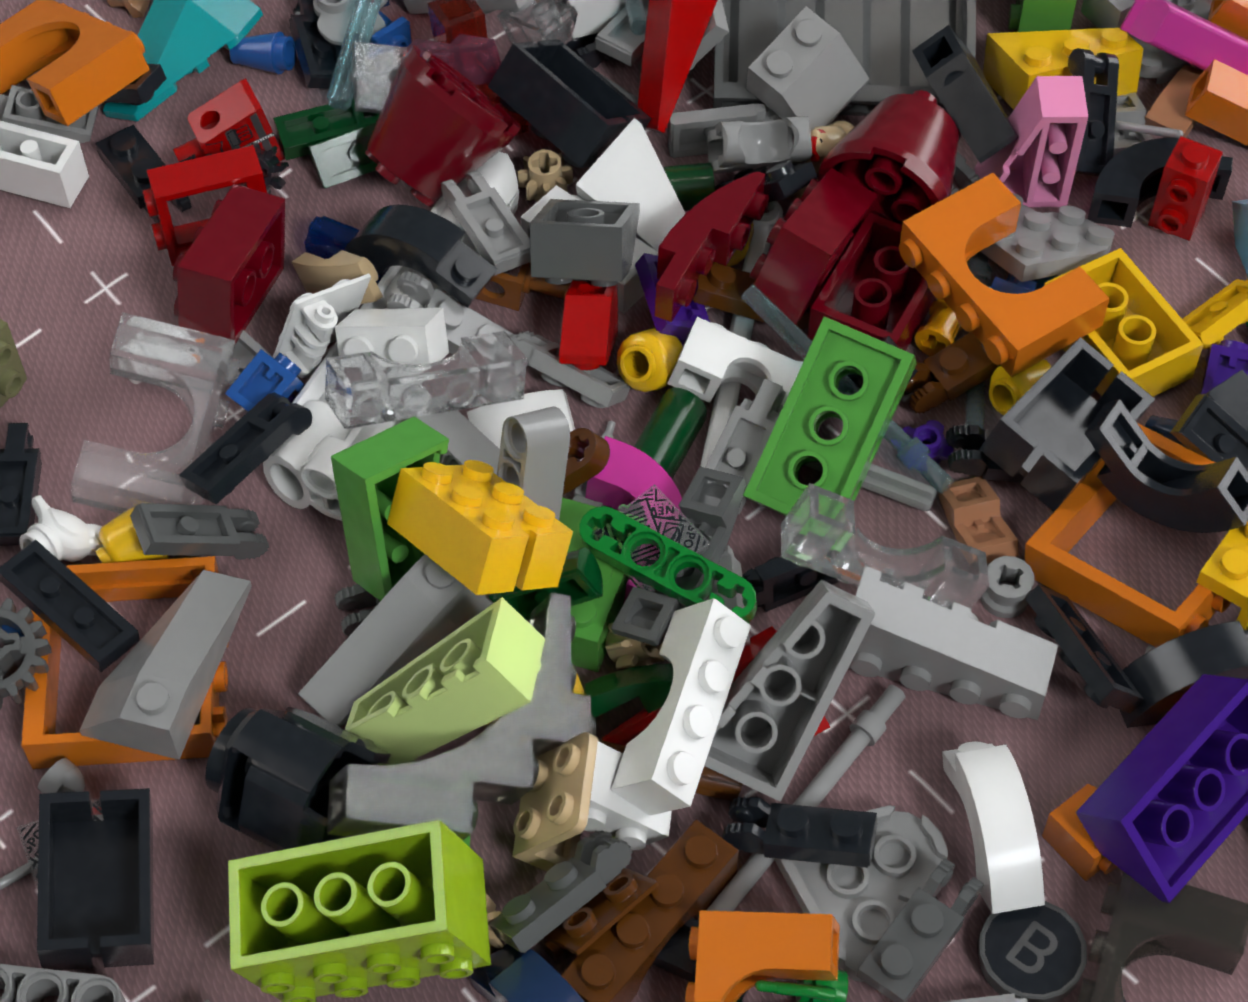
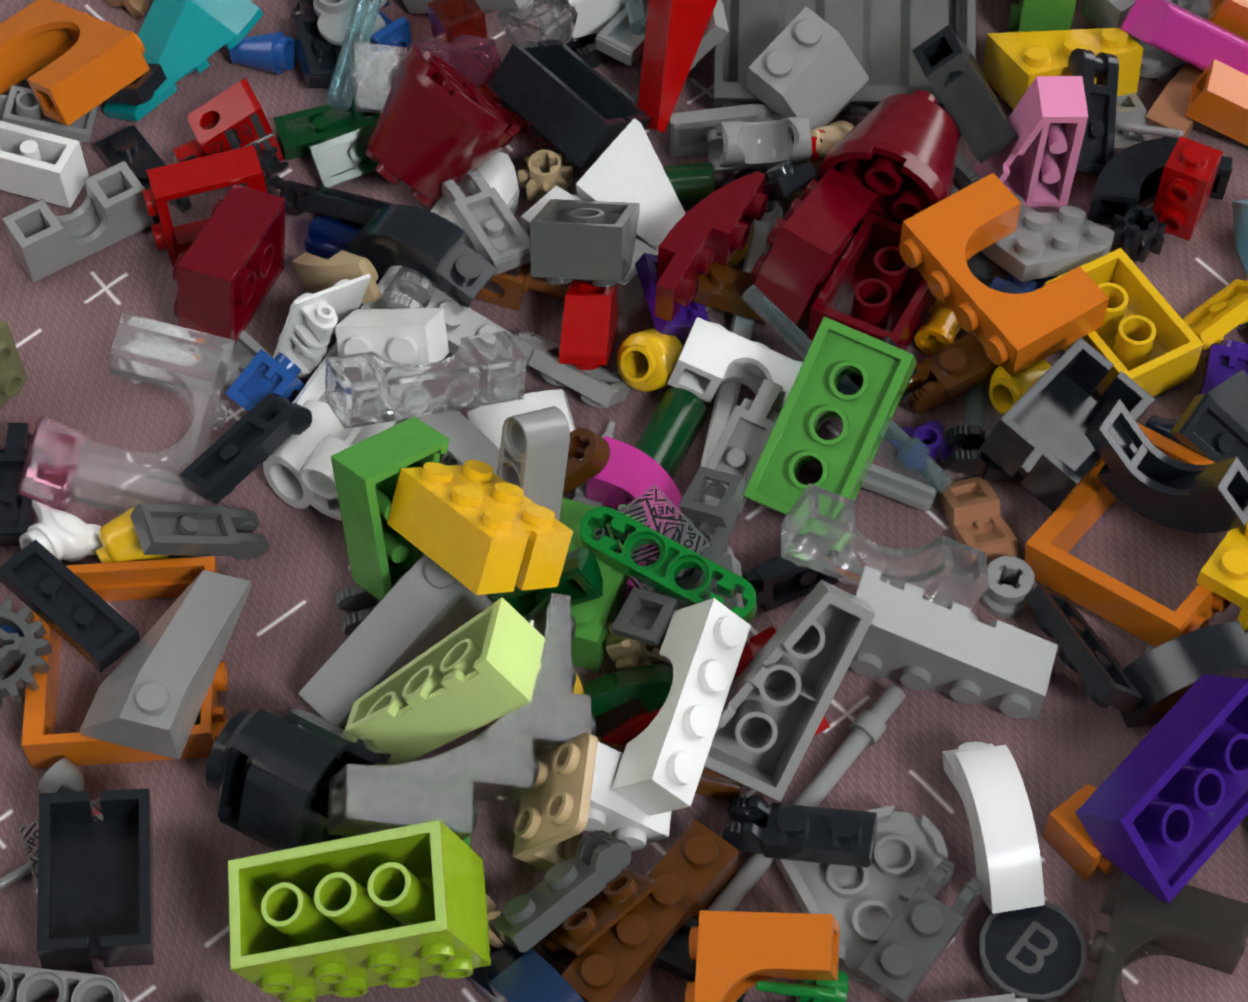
(51, 463): none -> clear pink slope
(108, 215): none -> light grey arch
(329, 202): none -> black hinge
(1138, 233): none -> black gear

